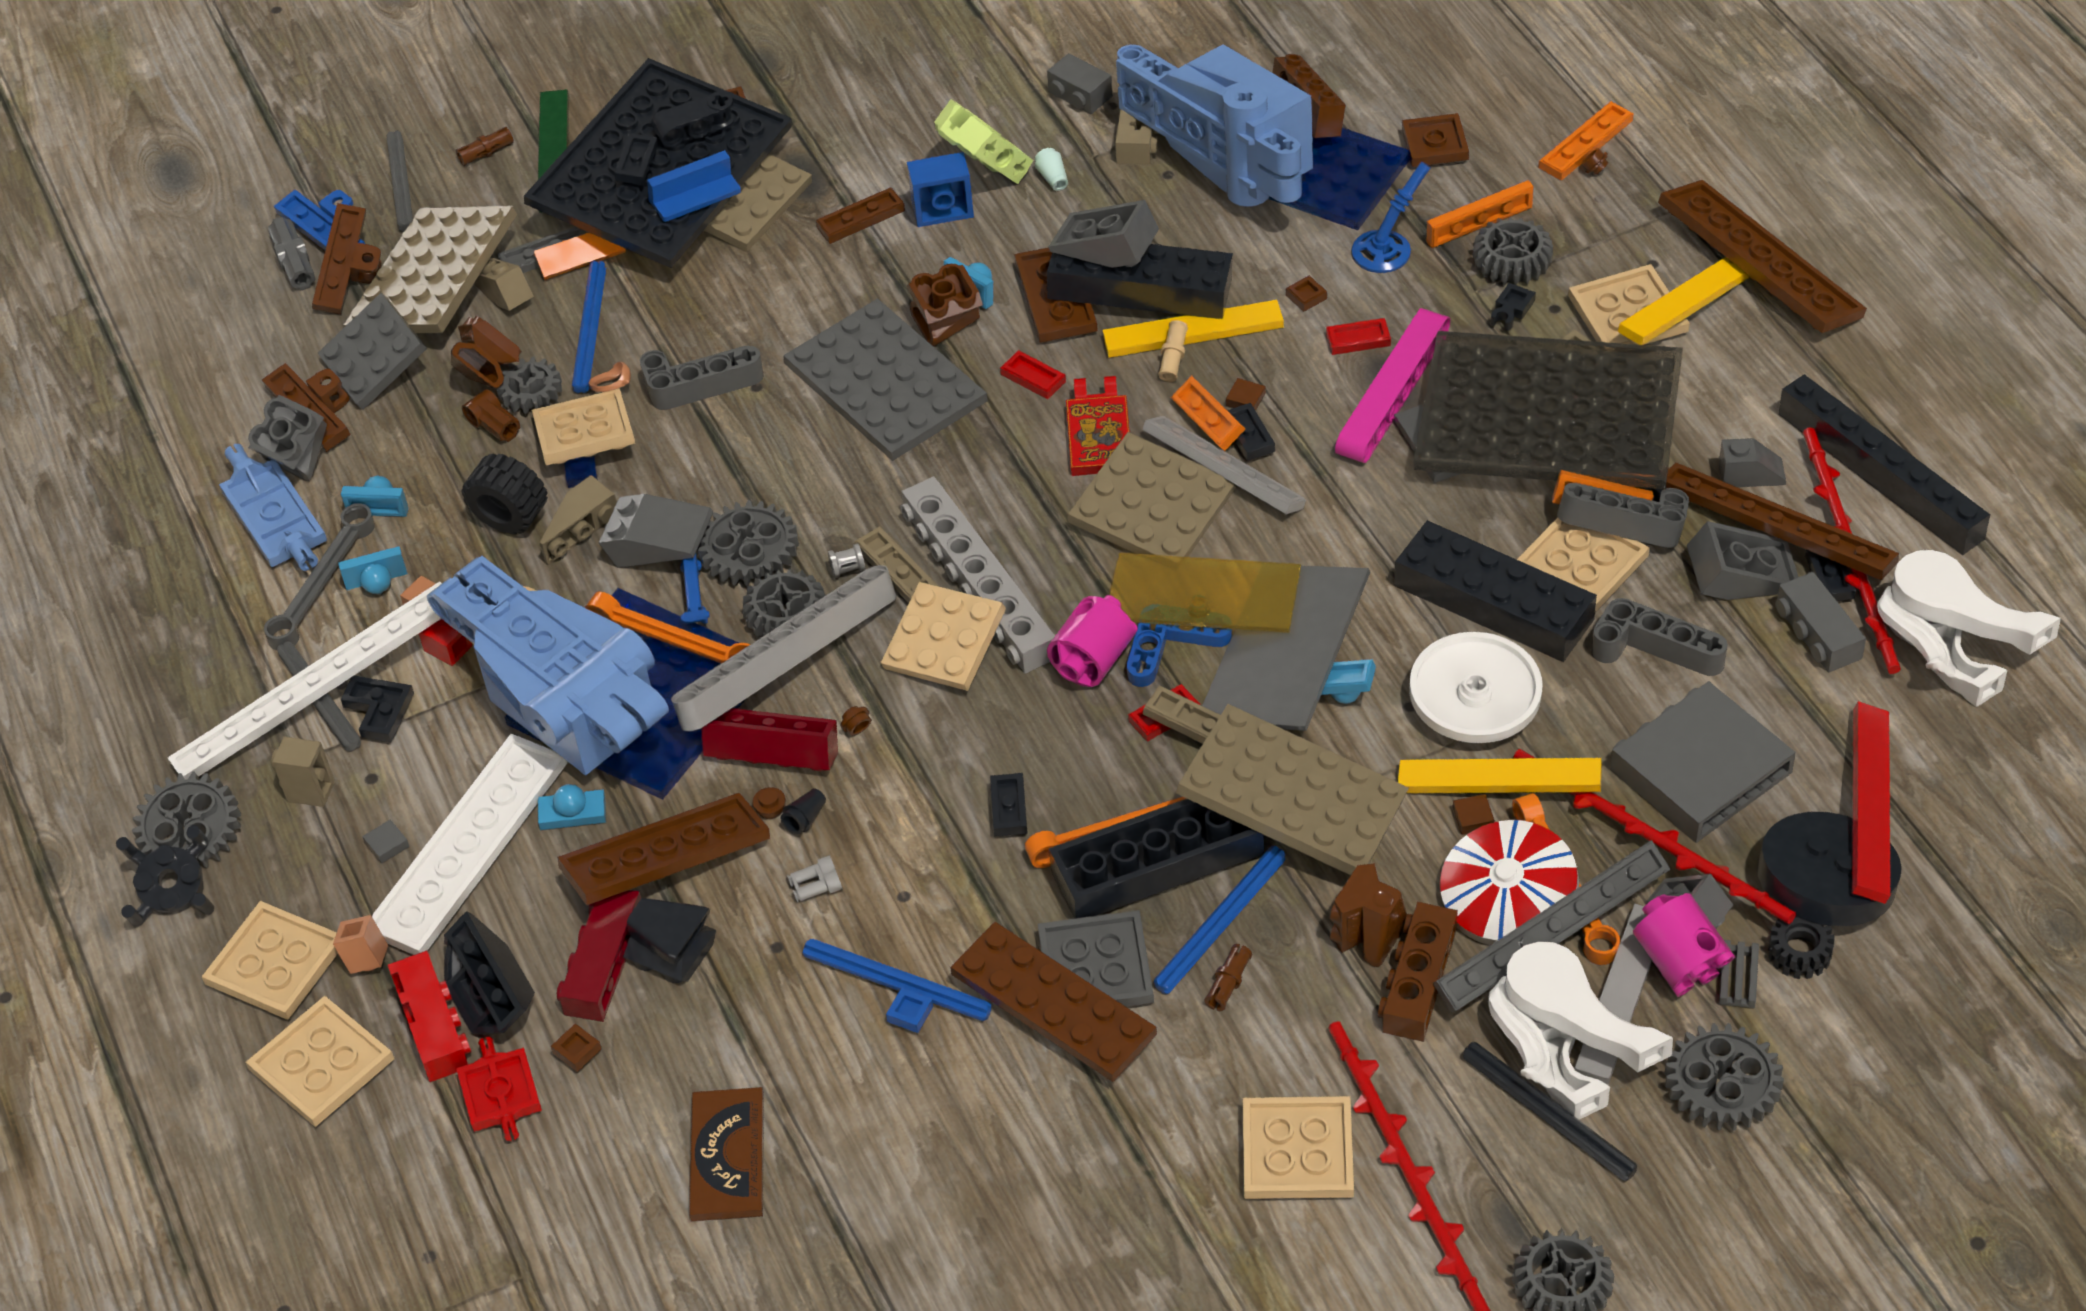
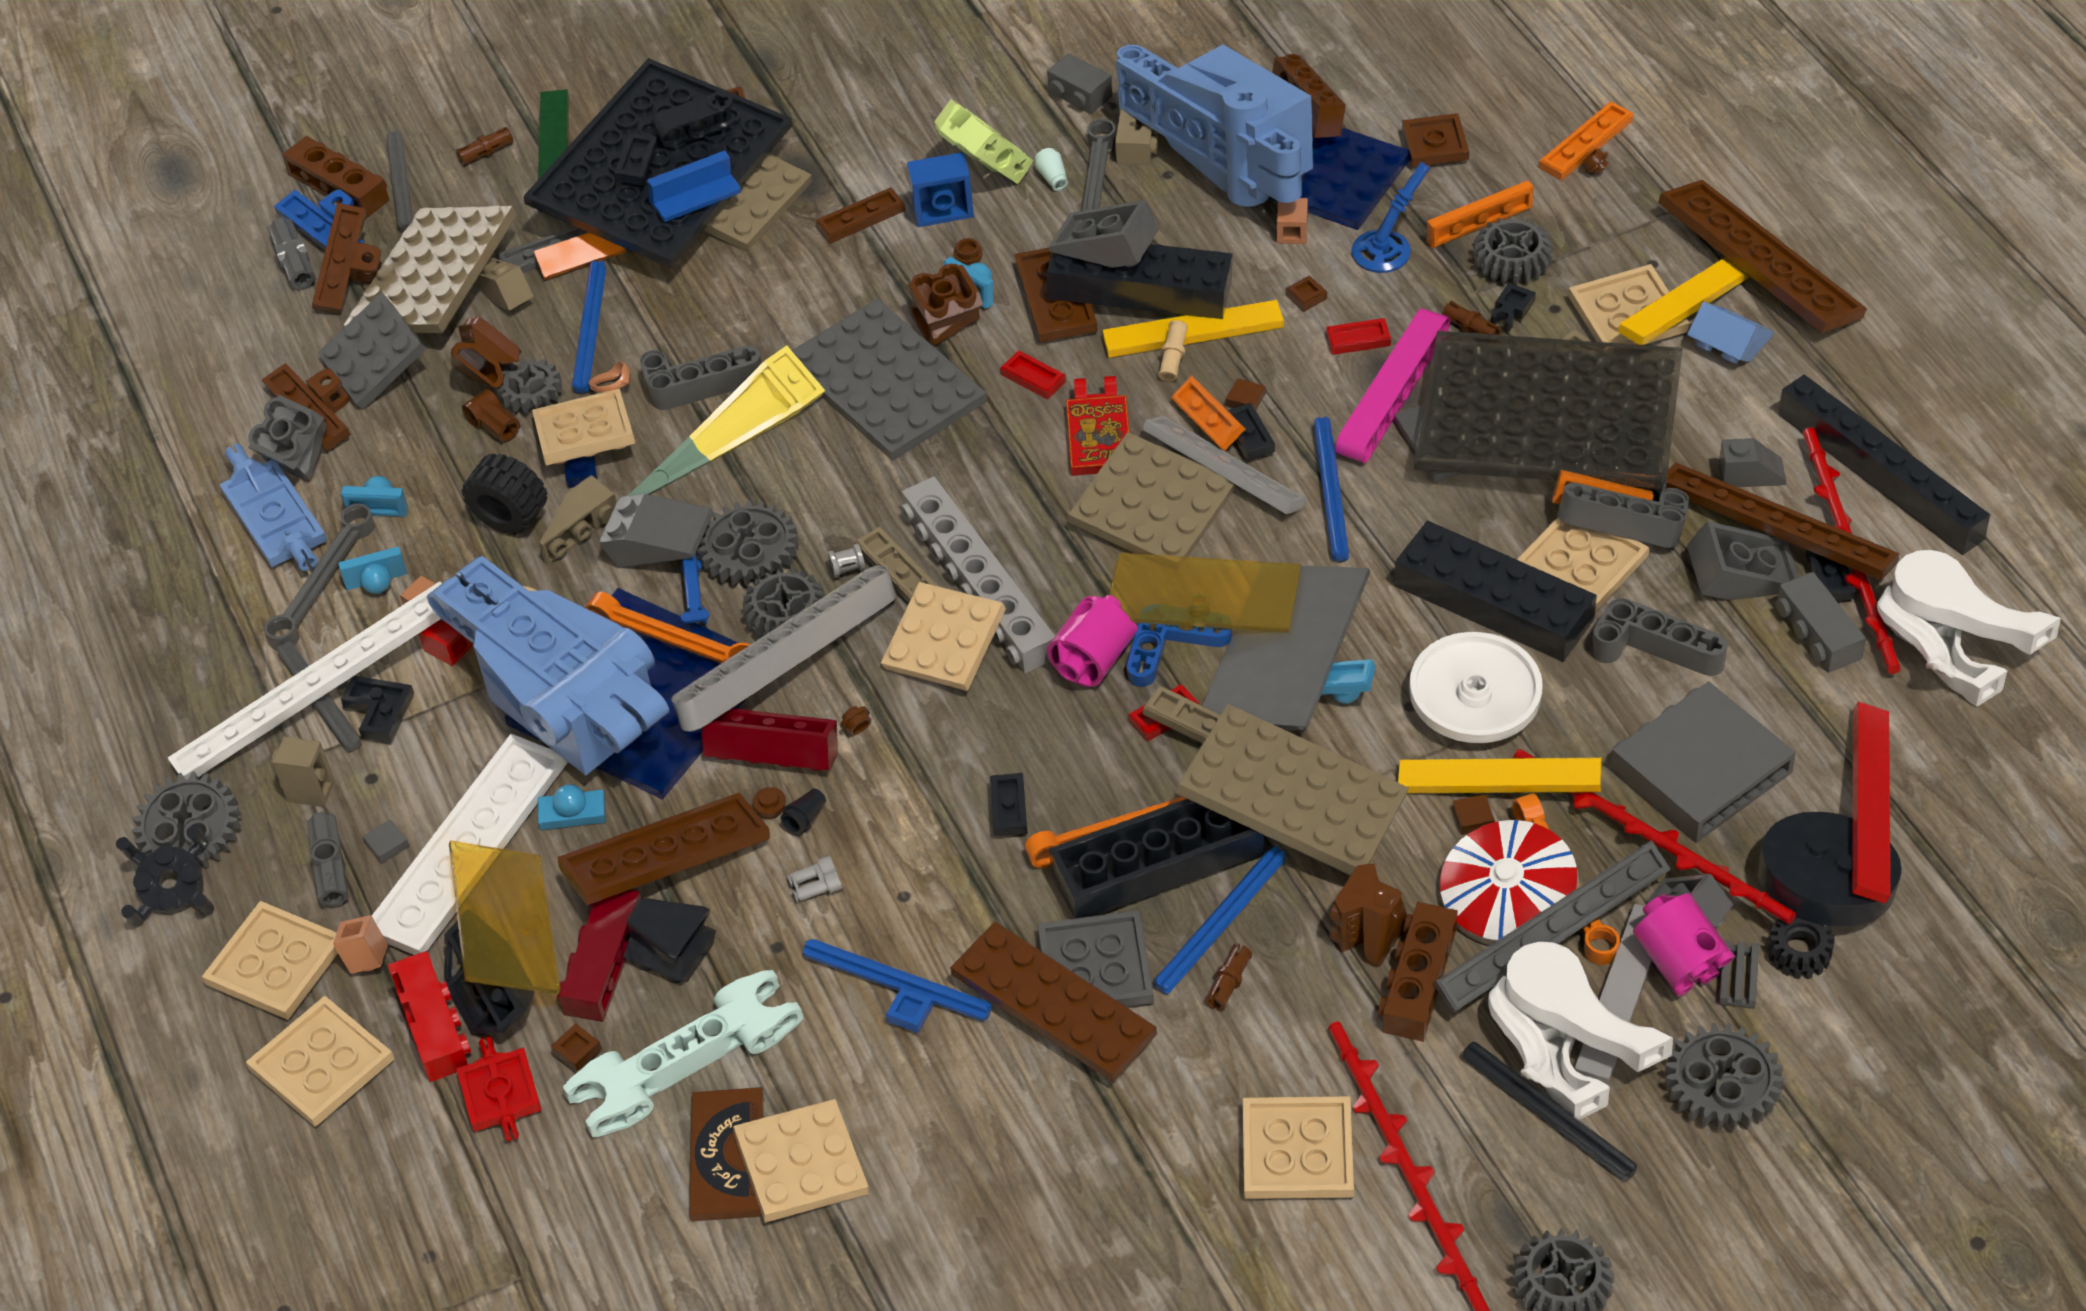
(327, 859): none -> dark grey piece
(330, 171): none -> reddish brown brick
(503, 918): none -> clear yellow piece
(630, 1082): none -> light aqua piece
(761, 402): none -> light yellow plate
(800, 1160): none -> tan plate
(968, 251): none -> reddish brown plate
(1097, 162): none -> dark grey piece
(1292, 222): none -> nougat brick
(1331, 489): none -> blue axle
(1469, 320): none -> reddish brown pin
(1729, 333): none -> medium blue slope

